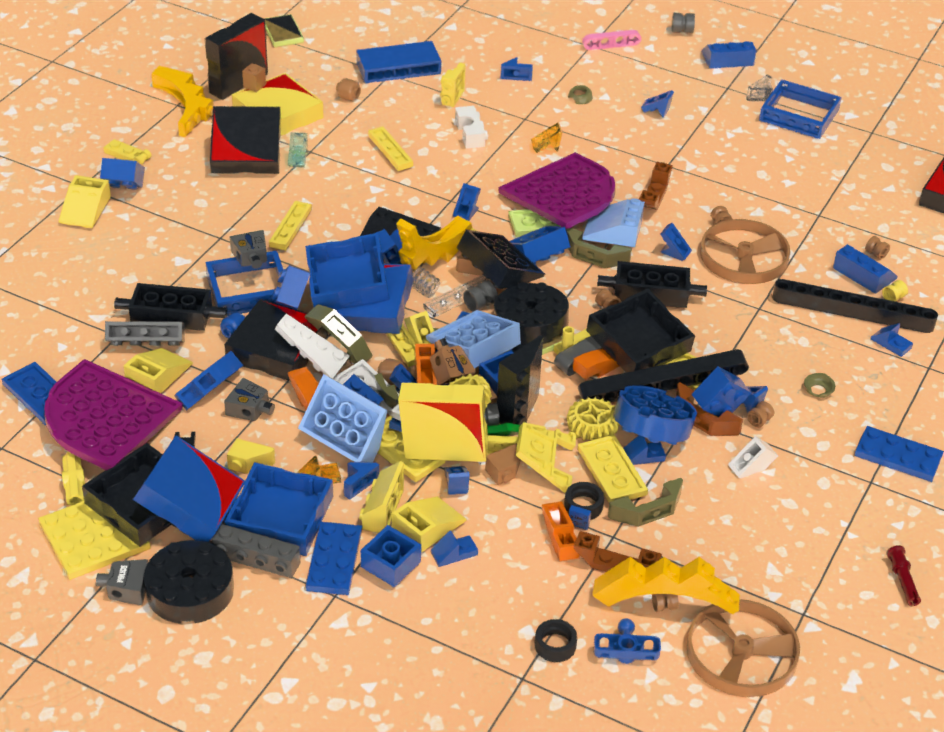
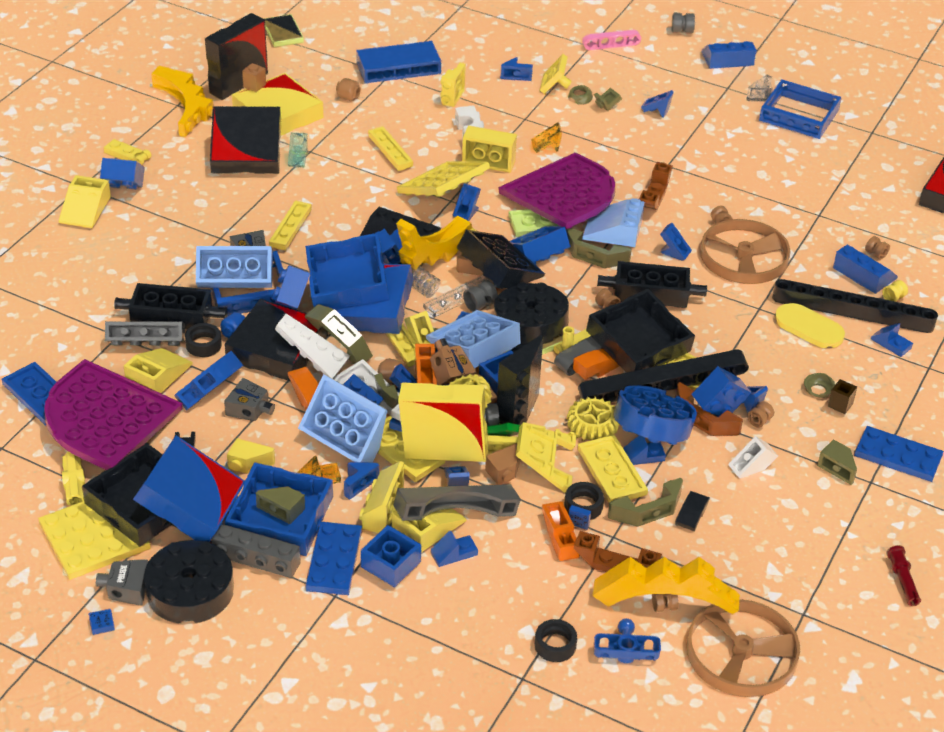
(101, 621): none -> blue tile
(203, 349): none -> black tyre
(234, 266): none -> light blue brick
(281, 502): none -> olive slope
(422, 501): none -> dark grey arch
(443, 178): none -> light yellow plate
(490, 146): none -> light yellow brick
(555, 74): none -> light yellow tile
(608, 99): none -> olive bracket
(692, 510): none -> black slope
(809, 325): none -> light yellow tile
(838, 461): none -> olive slope
(842, 396): none -> dark brown brick

